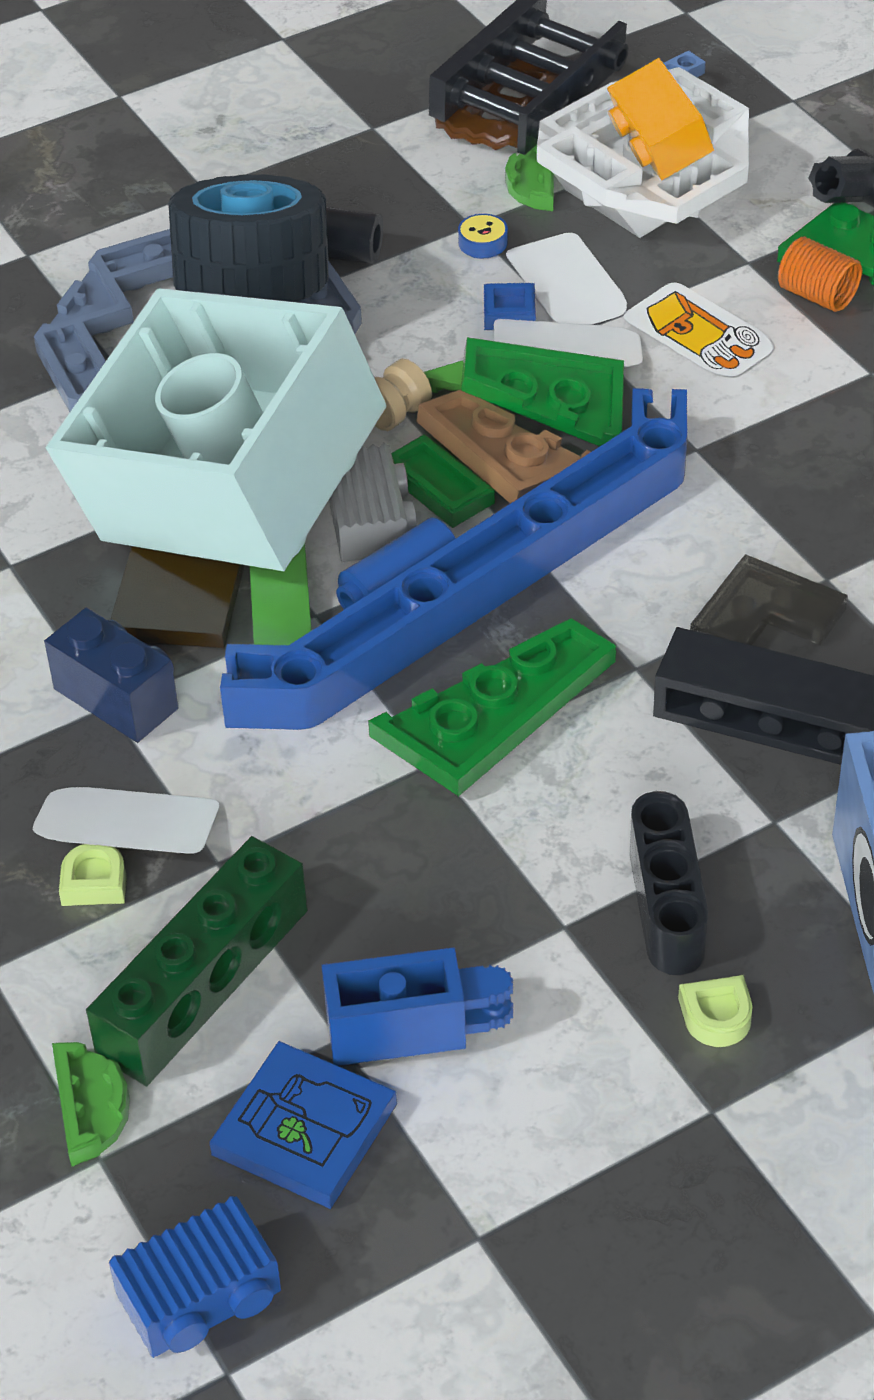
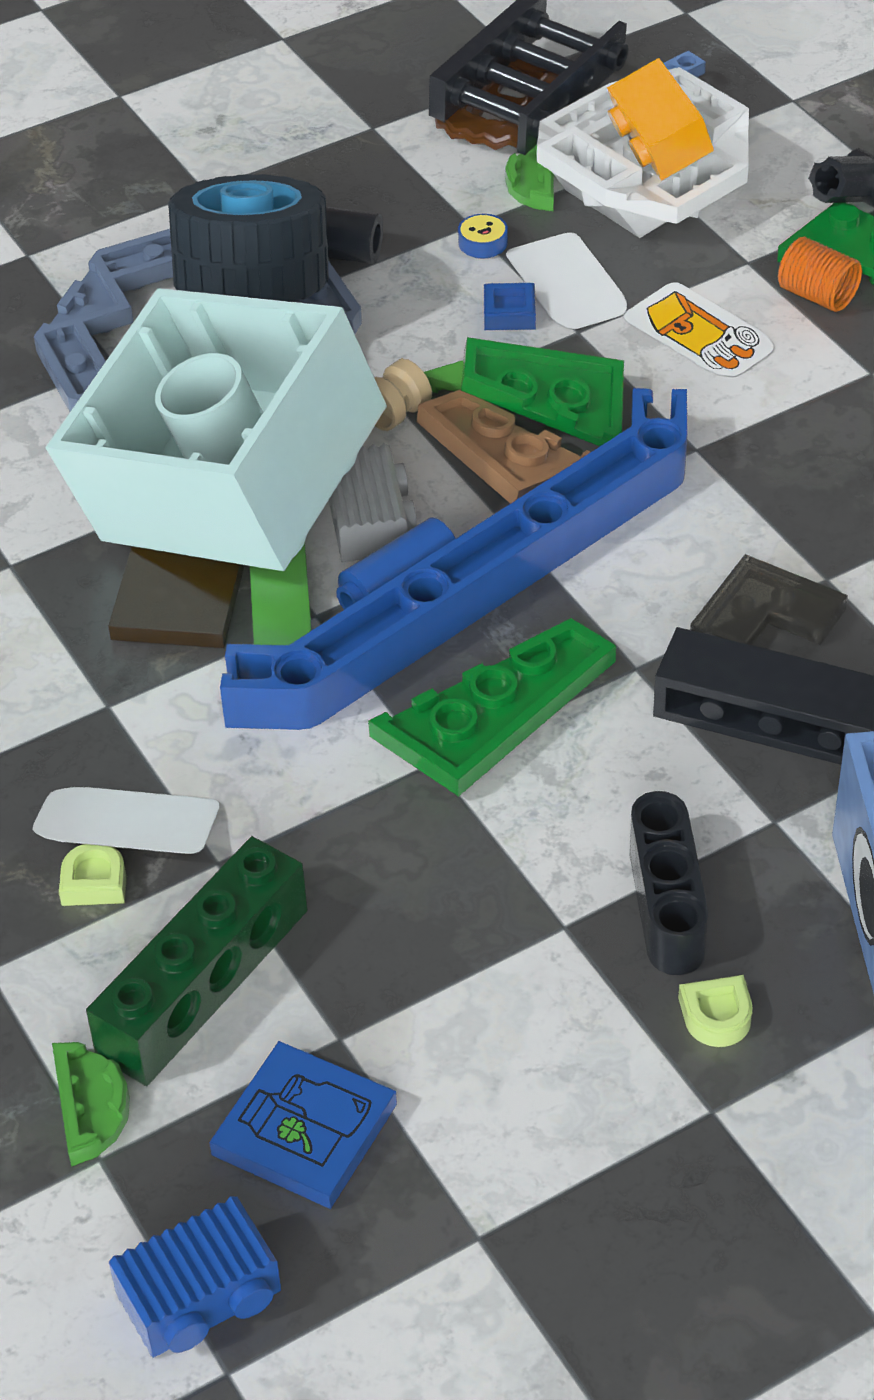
(112, 674): dark blue brick -> none
(411, 1005): blue hinge -> none
(443, 482): green tile -> none
(573, 338): white sticker -> none

